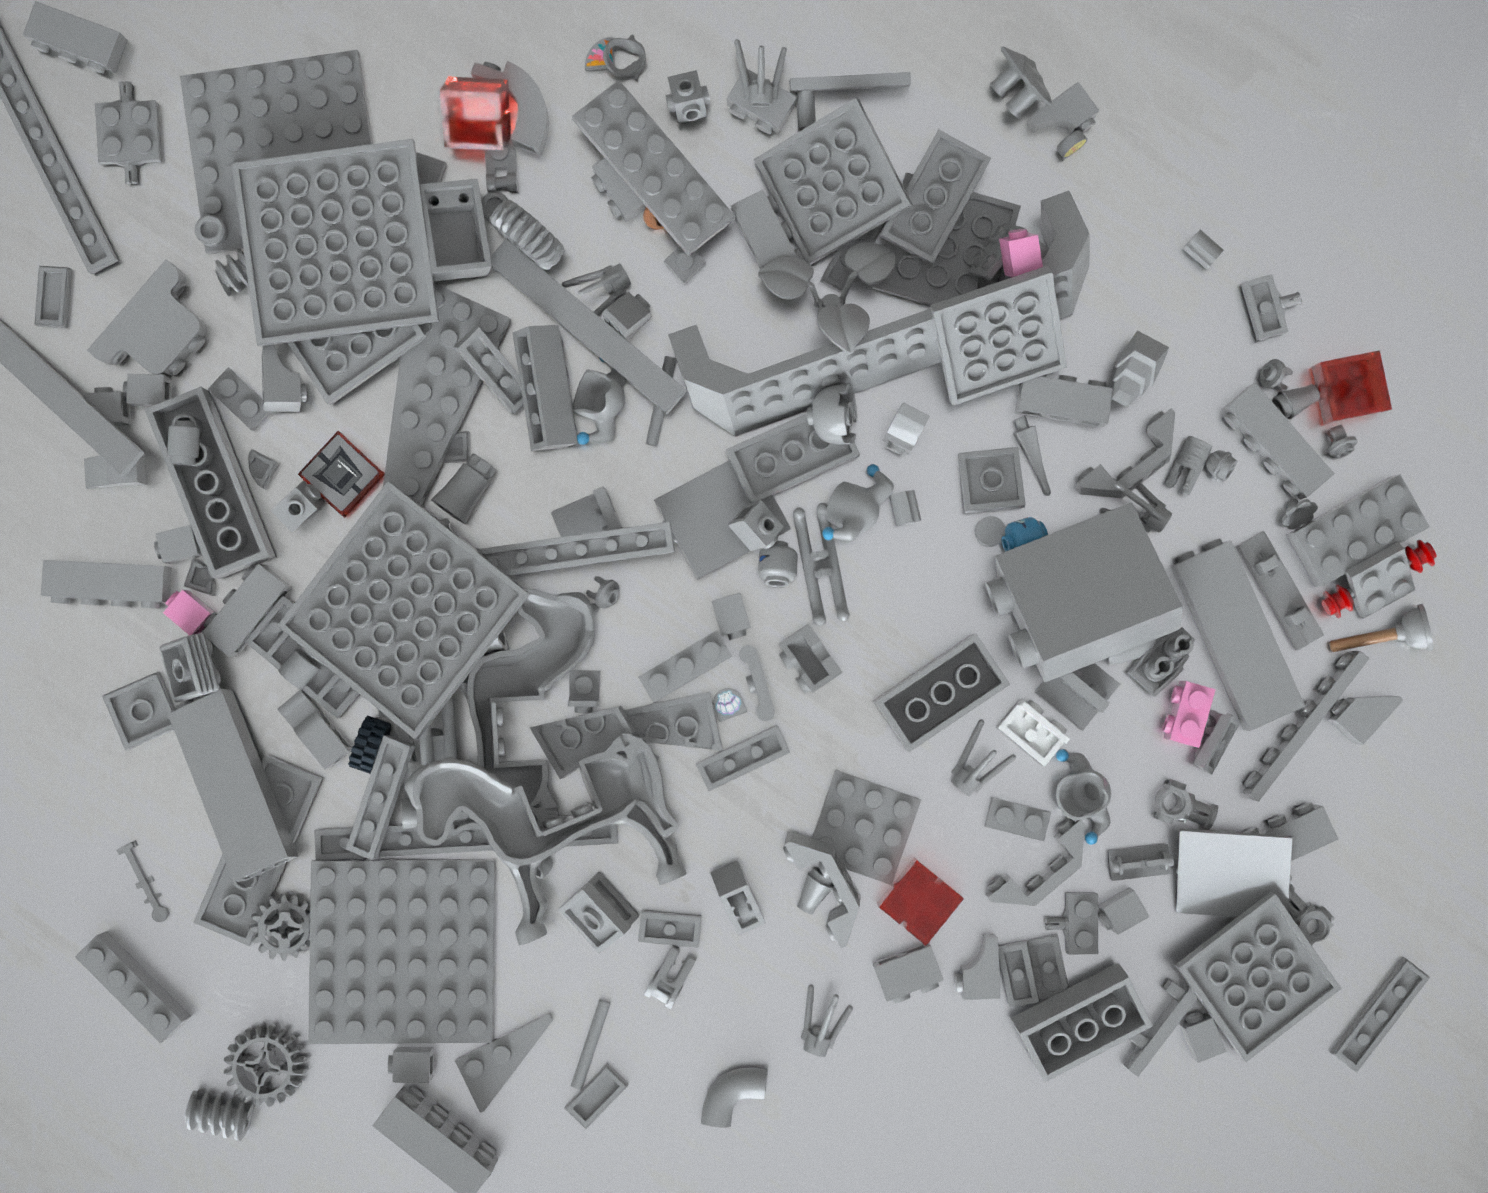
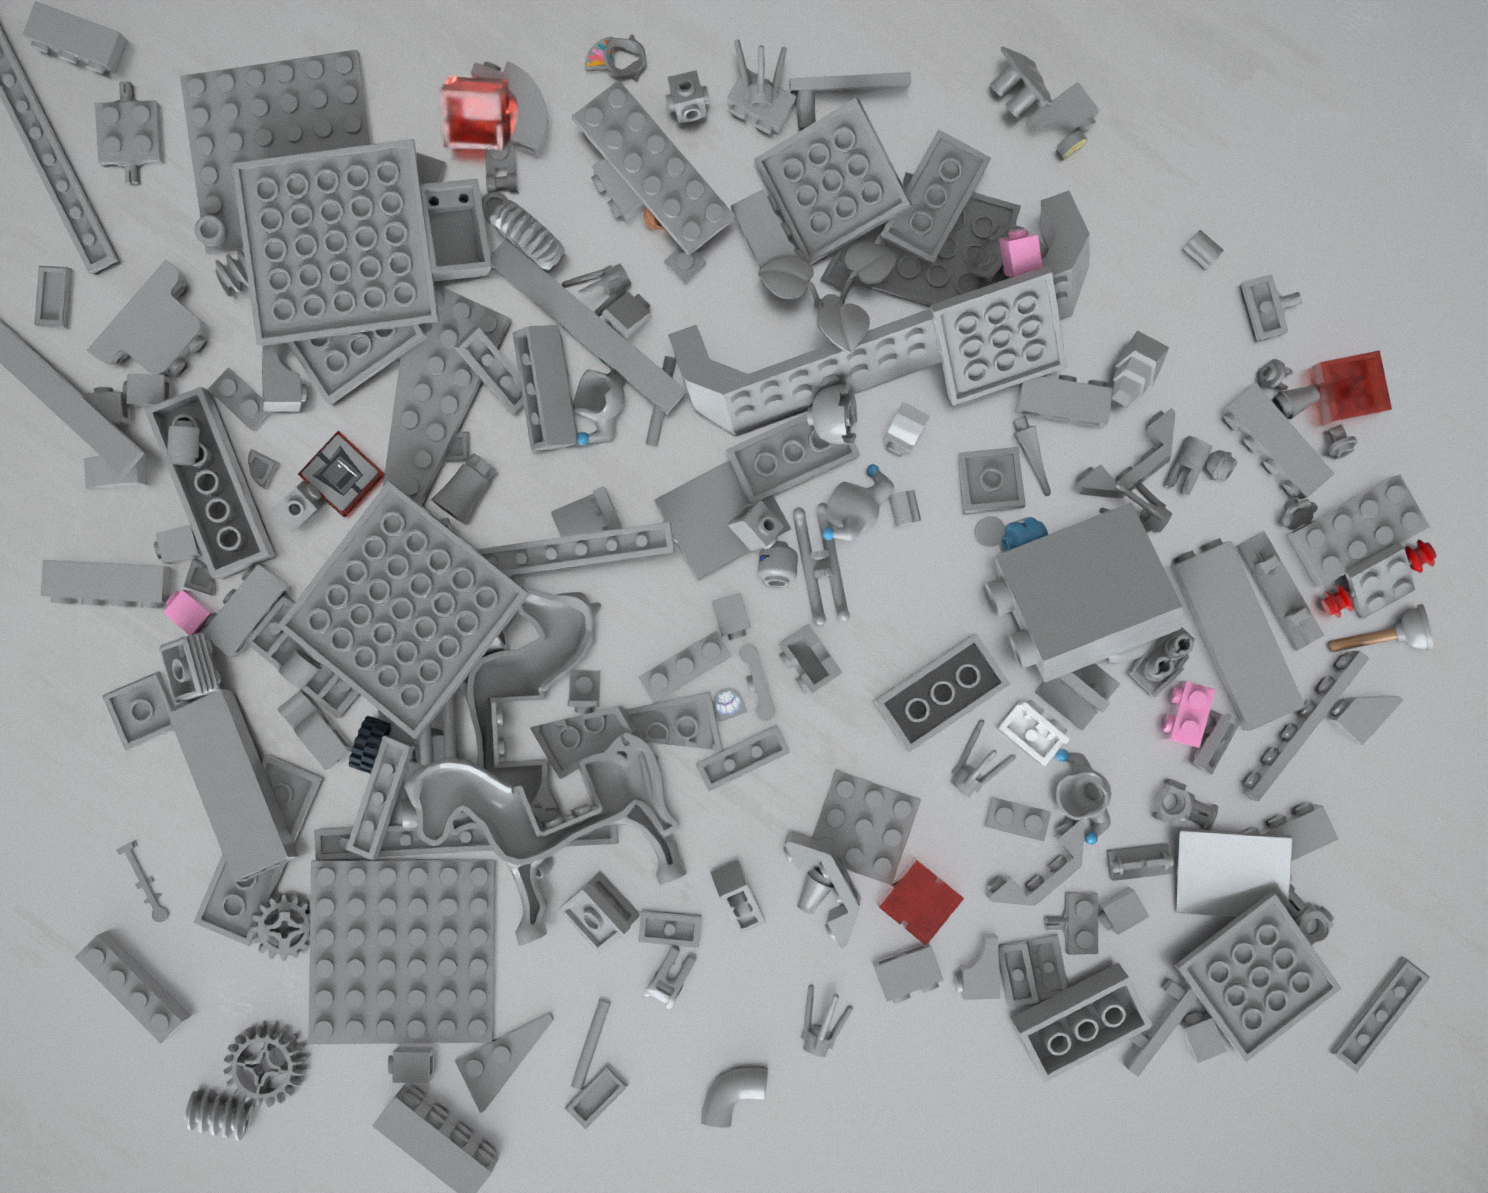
(607, 593): light grey plate -> none

